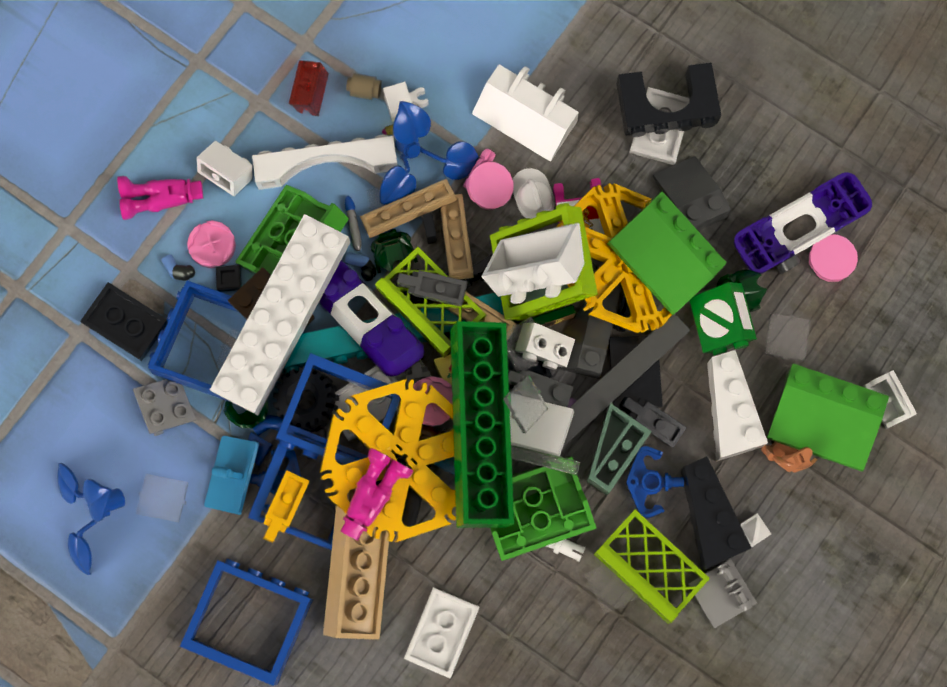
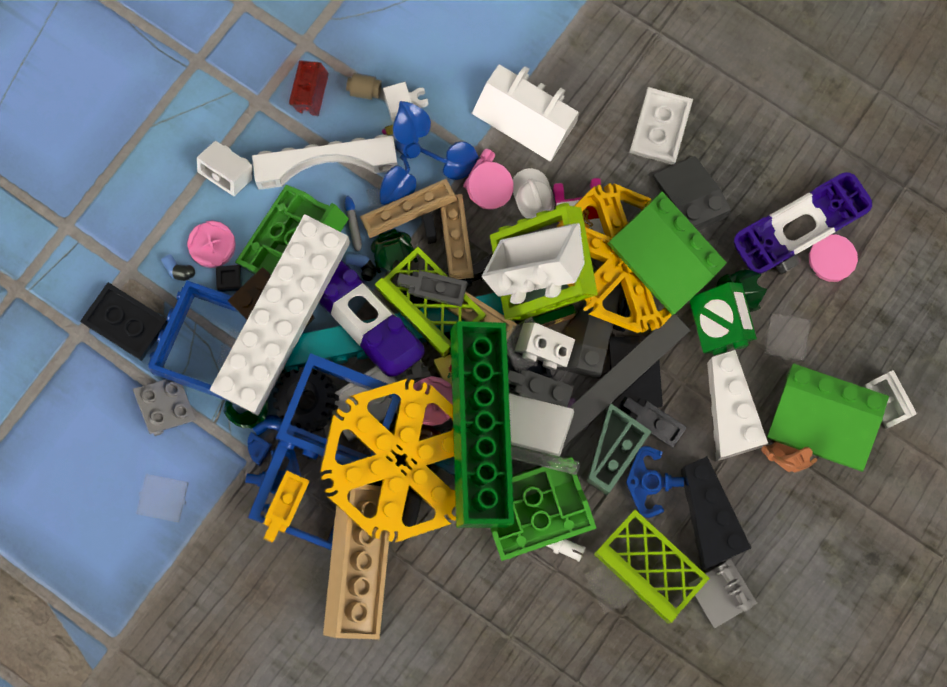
(100, 503): blue plant -> none
(162, 193): dark pink piece -> none
(231, 474): dark azure shield -> none
(275, 585): blue window -> none
(369, 497): dark pink piece -> none
(441, 632): white tile -> none
(525, 403): clear piece -> none
(642, 118): black arch -> none
(755, 530): white tile -> none

